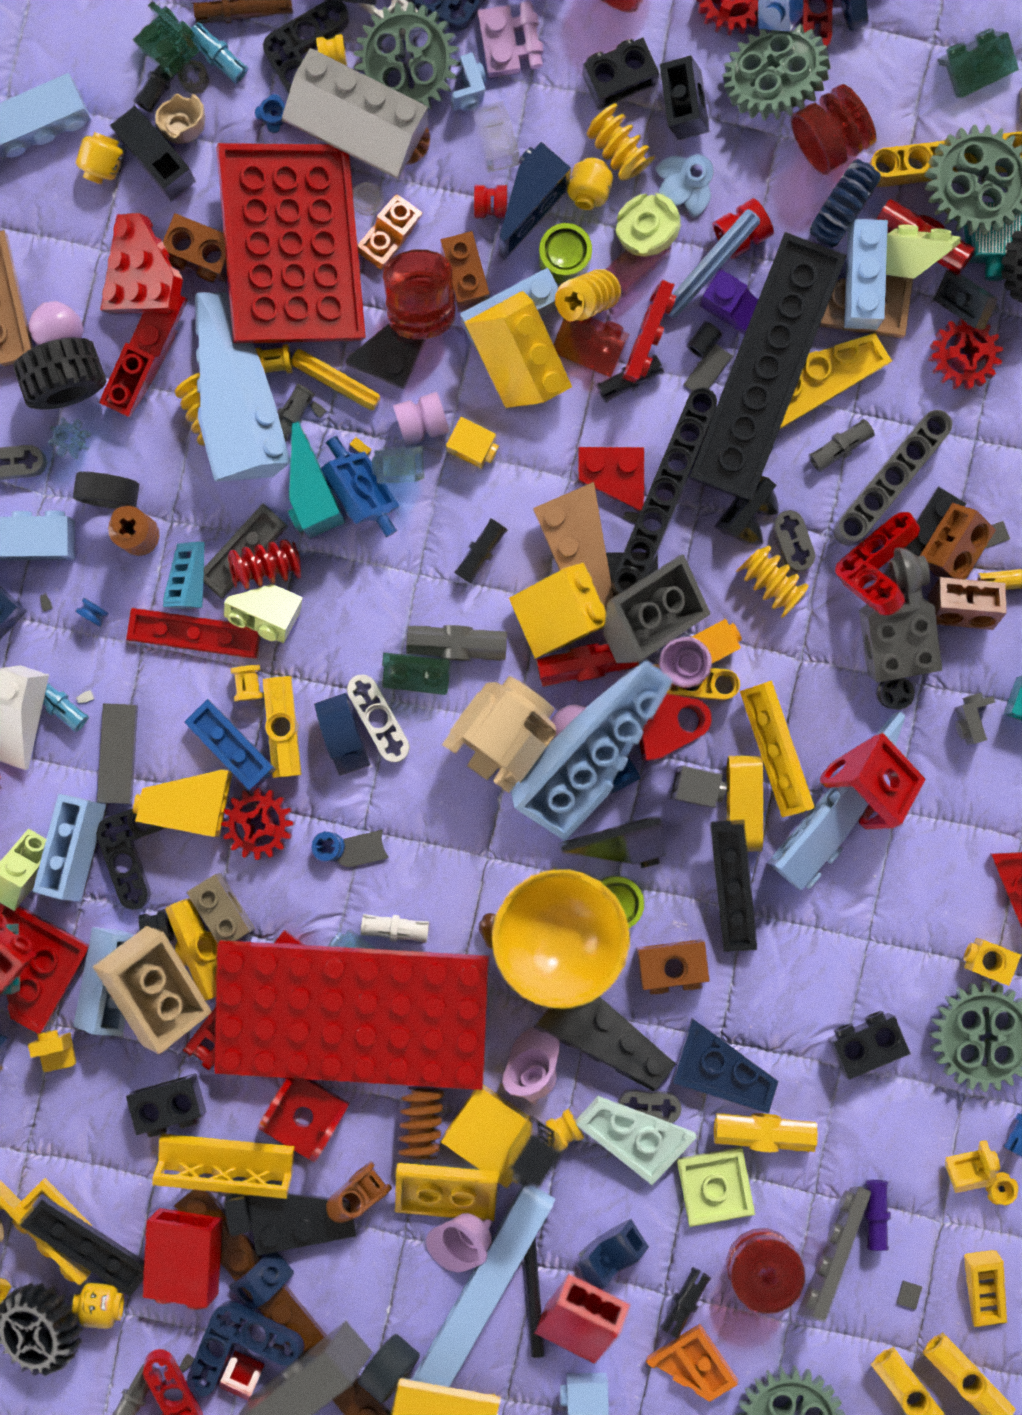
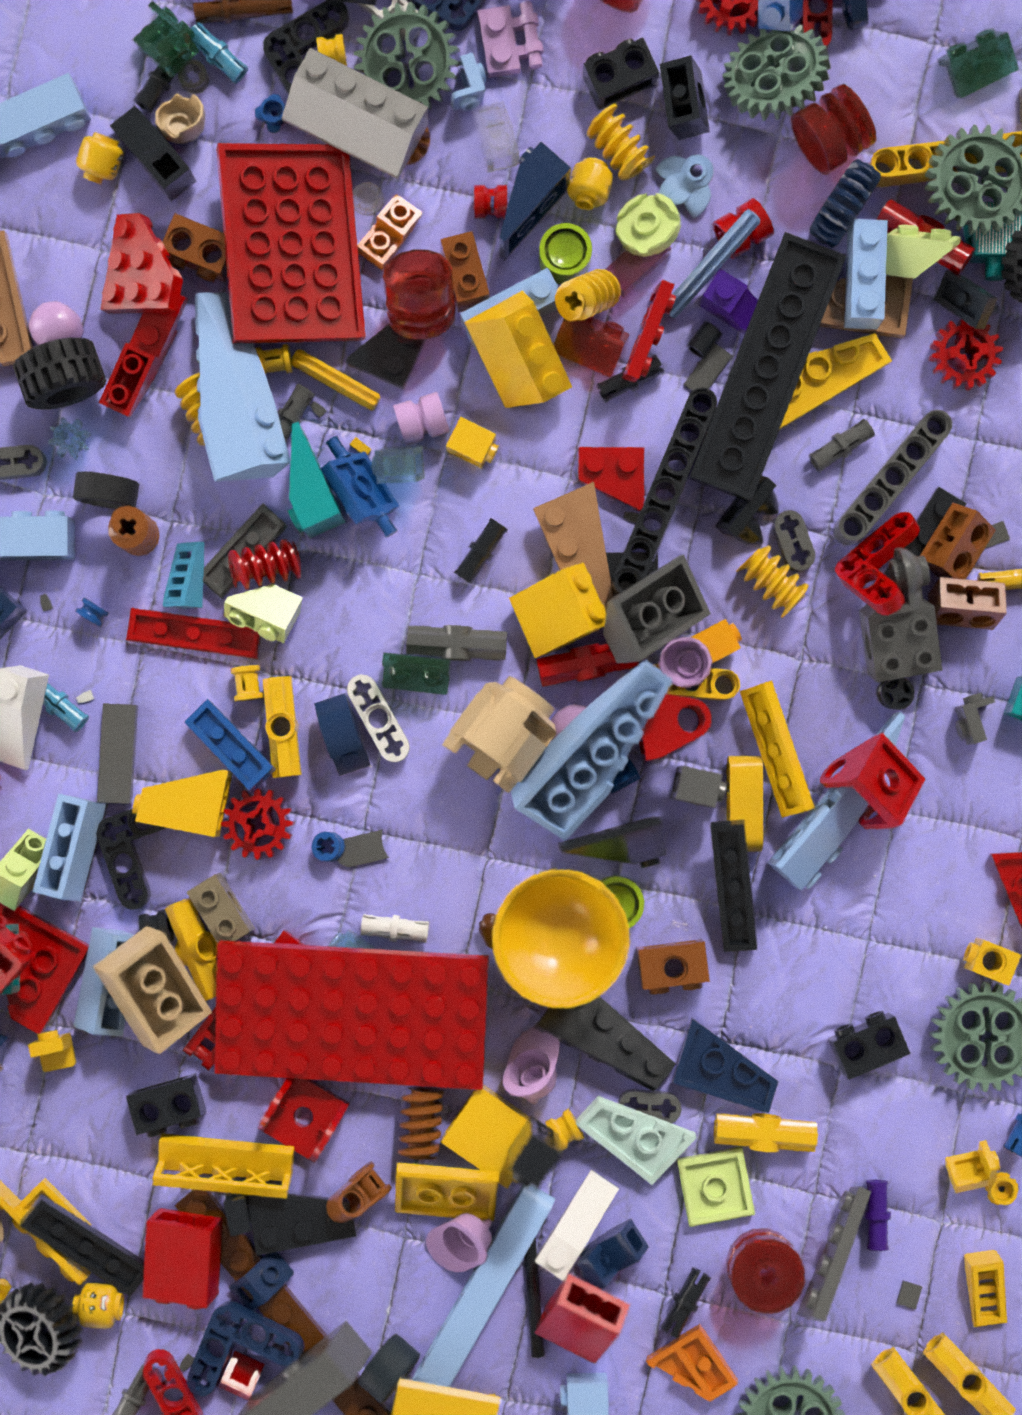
(576, 1225): none -> white slope

